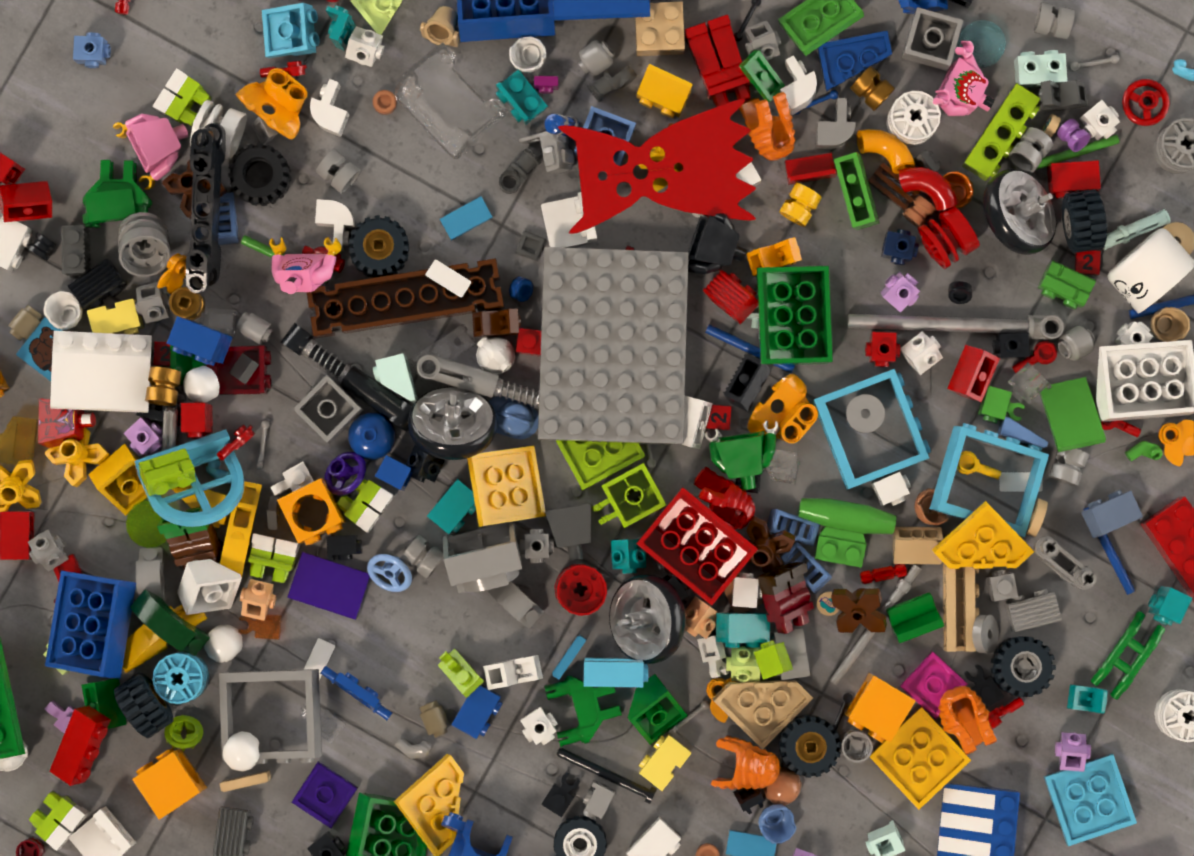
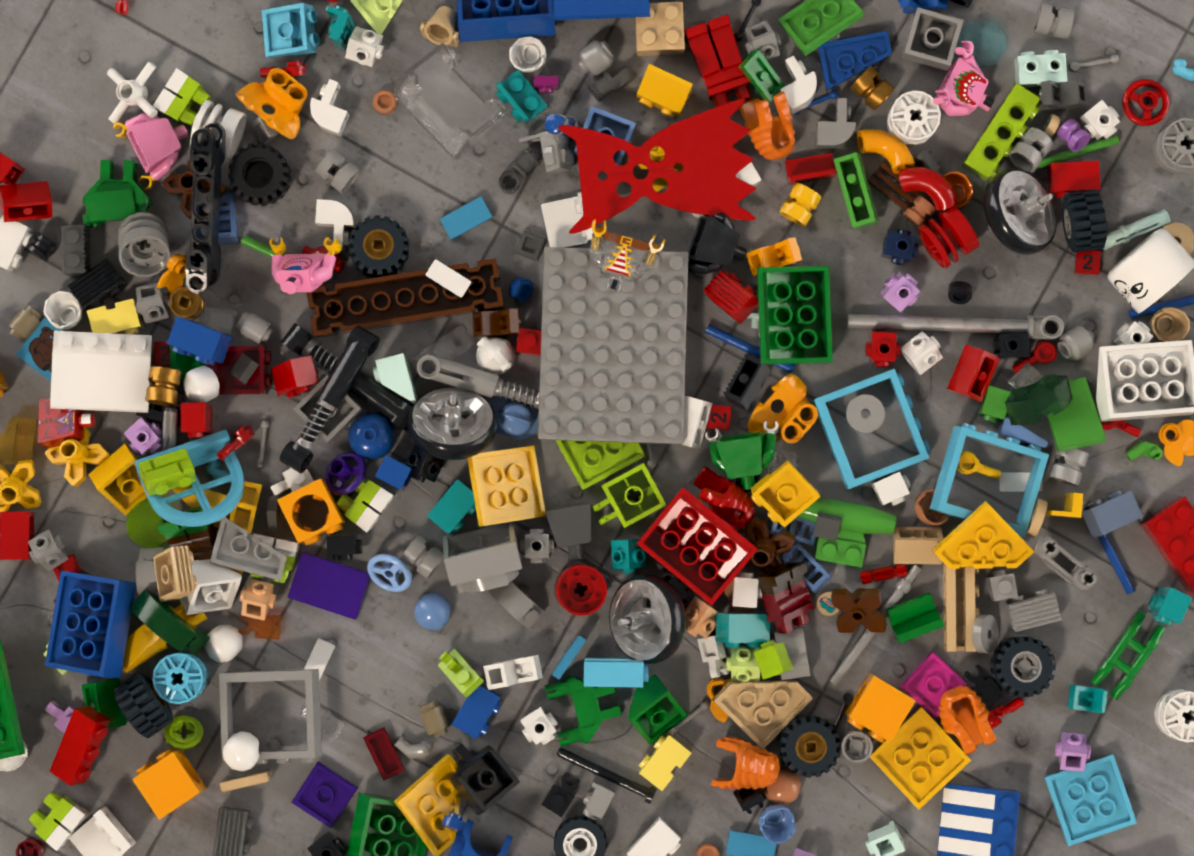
(83, 50): medium blue brick -> none
(132, 92): none -> white bar
(174, 573): none -> tan brick
(245, 552): none -> light grey wing
(294, 376): none -> red brick
(350, 685): blue plate -> none
(359, 347): none -> black piece
(384, 753): none -> dark red tile
(432, 611): none -> medium blue hair
(470, 772): none -> black hinge
(621, 256): none -> torso
(784, 494): none -> yellow plate
(827, 526): none -> dark grey tile
(1043, 397): none -> clear green brick
(1066, 284): bright green brick -> none
(1072, 507): none -> yellow panel

